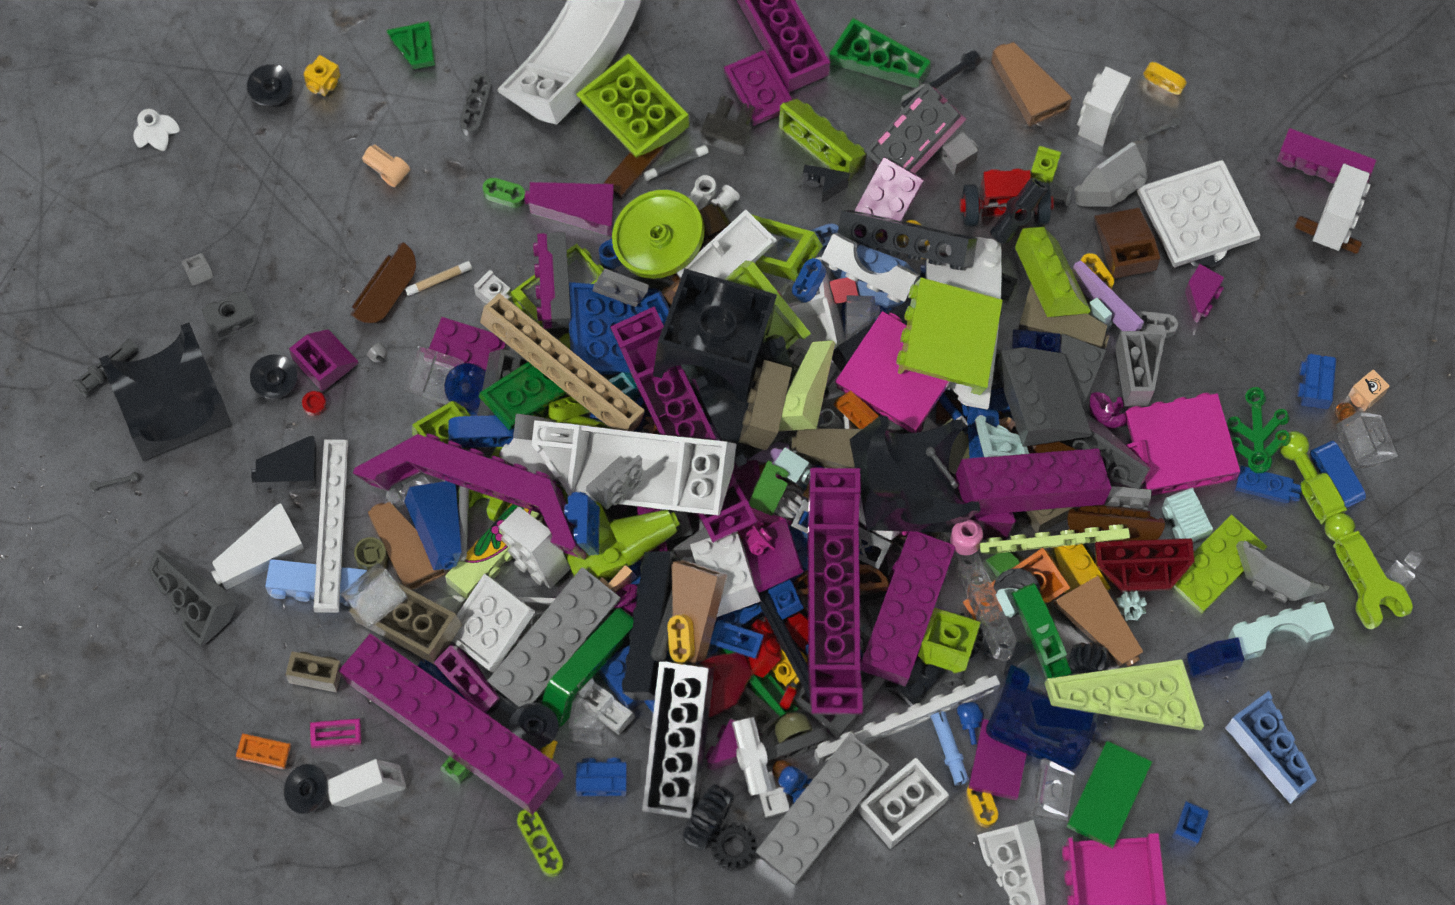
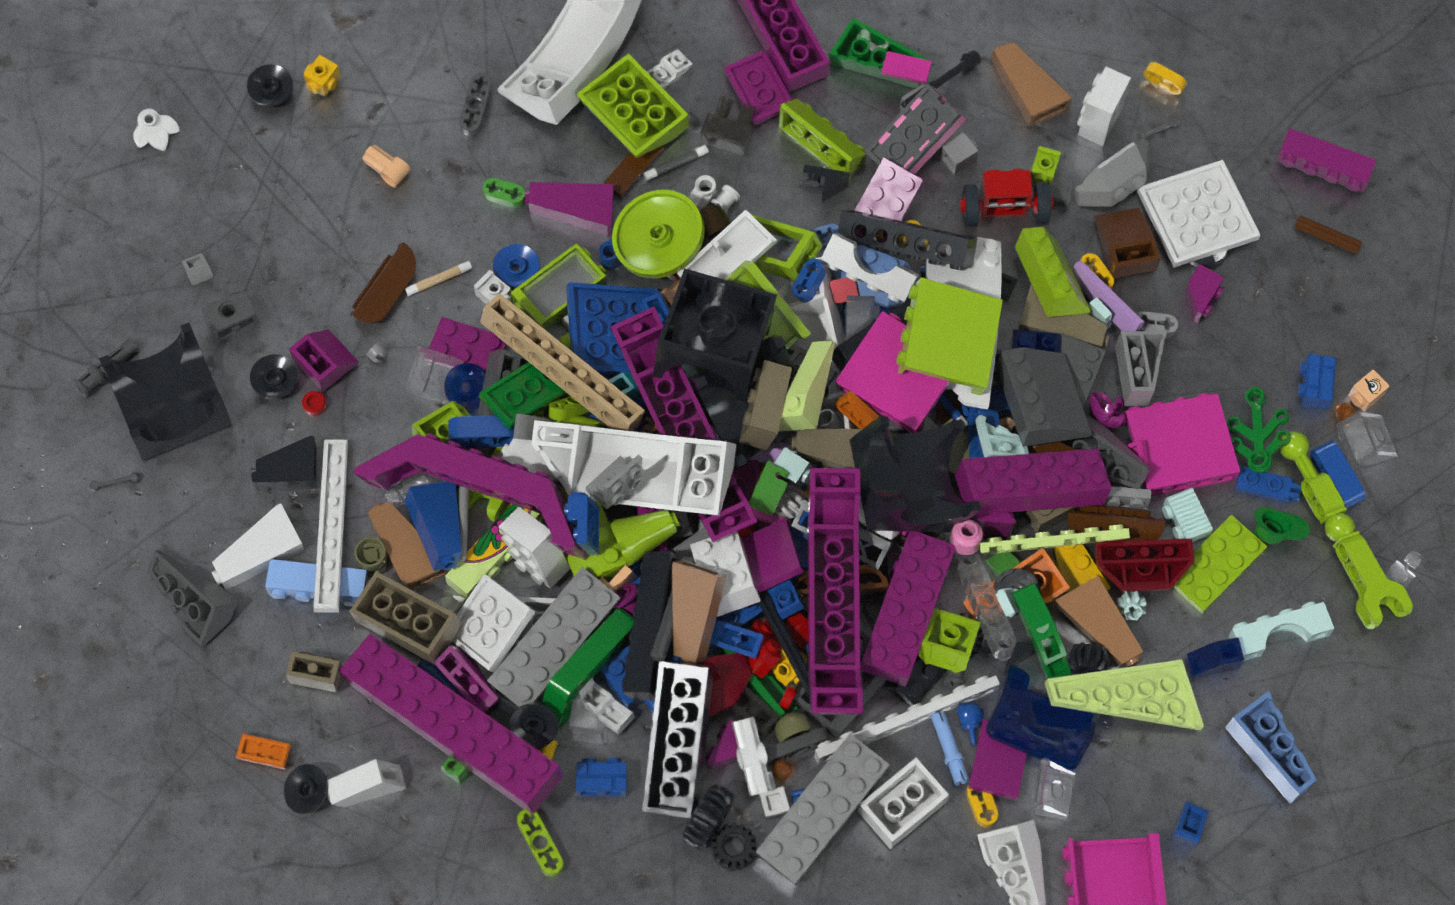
(335, 742): dark pink tile -> none
(373, 595): clear slope -> none
(415, 44): green wing -> none
(515, 256): none -> blue dish
(554, 280): piece -> none
(620, 287): light grey plate -> none
(670, 69): none -> white slope
(681, 638): yellow beam -> none
(756, 537): dark pink hinge -> none
(793, 778): blue piece -> none
(906, 68): none -> dark pink tile
(931, 452): dark grey hinge -> none
(1025, 200): black piece -> none
(1109, 794): green tile -> none
(1276, 576): light grey wedge -> none
(1278, 526): none -> green piece
(1341, 207): white brick -> none

